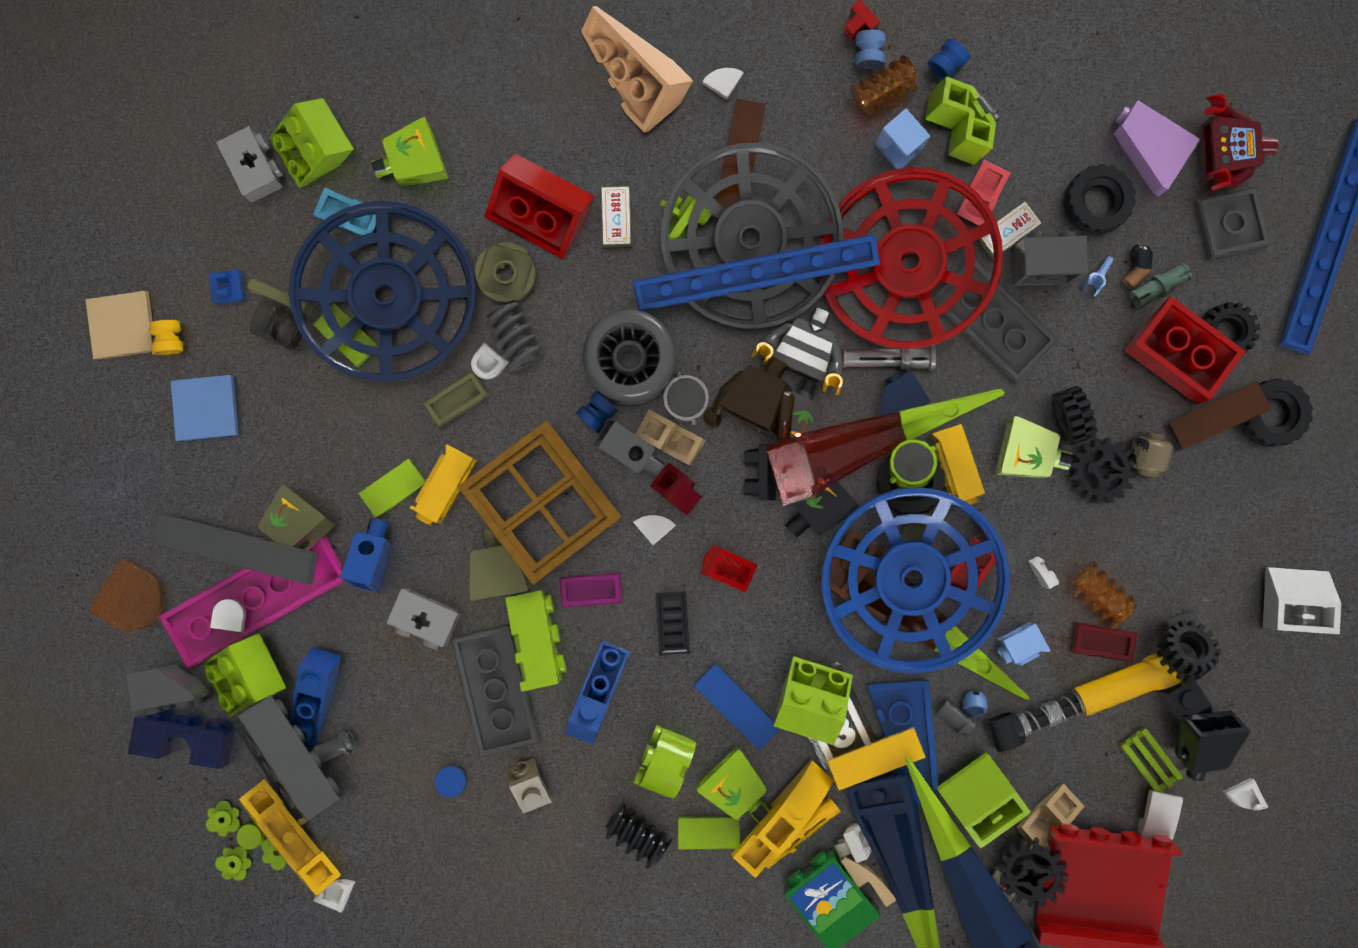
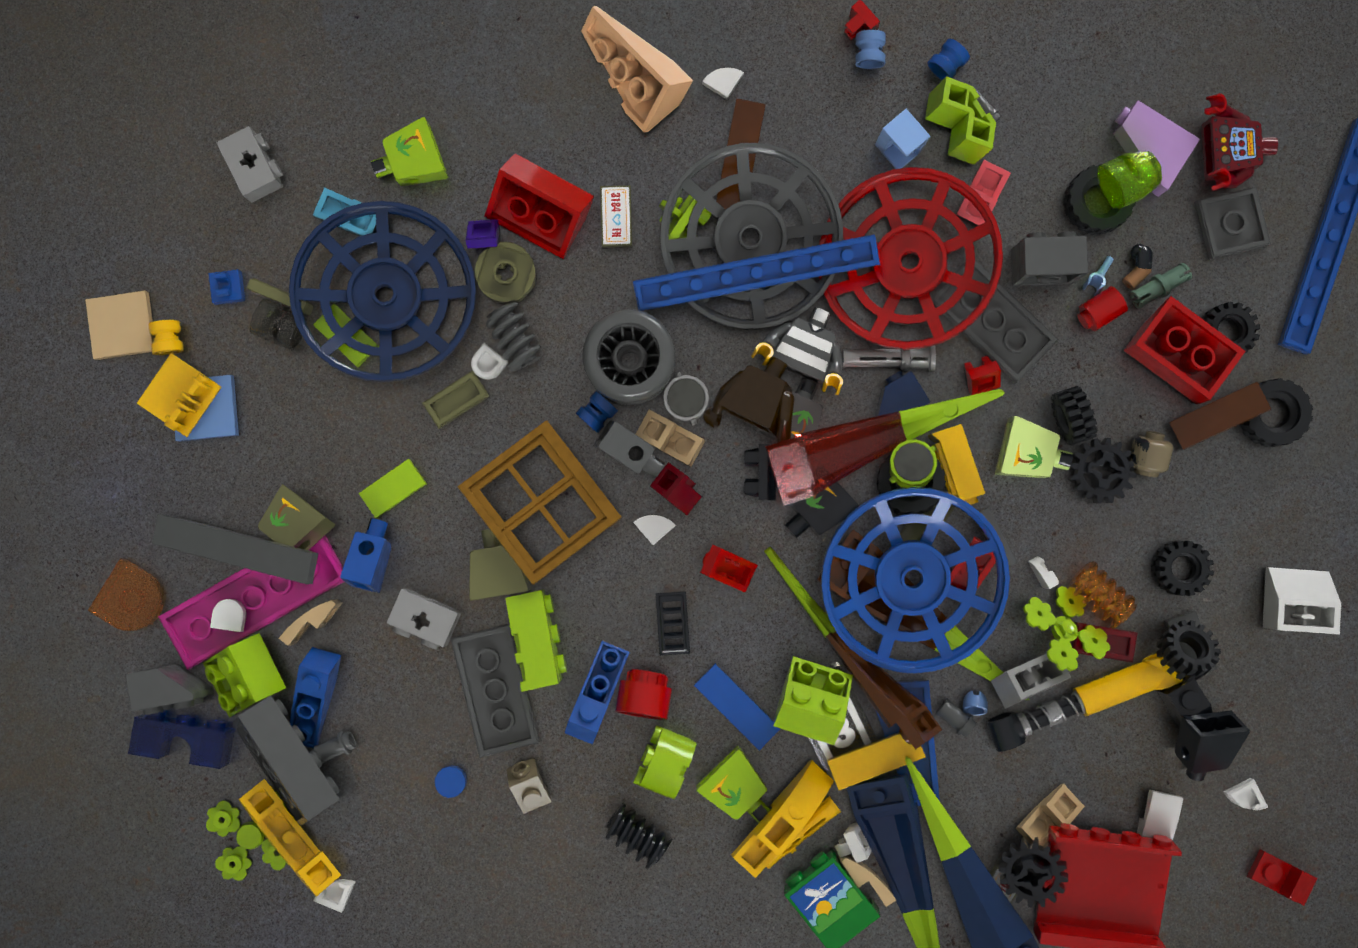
(179, 395): none -> yellow hinge
(310, 141): lime slope -> none
(317, 616): none -> tan slope
(441, 485): yellow window -> none
(482, 233): none -> dark purple tile
(590, 590): magenta tile -> none
(644, 695): none -> red piece
(708, 832): lime tile -> none
(885, 85): clear orange piece -> none
(885, 694): none -> reddish brown plate
(983, 378): none -> red tile
(983, 800): lime slope -> none
(1013, 227): white tile -> none
(1022, 644): light blue window -> none
(1028, 680): none -> light grey brick
(1065, 630): none -> lime plant
(1102, 309): none -> red brick
(1129, 178): none -> clear neon green helmet
(1166, 782): lime tile -> none
(1200, 564): none -> black tyre
(1282, 877): none -> red slope

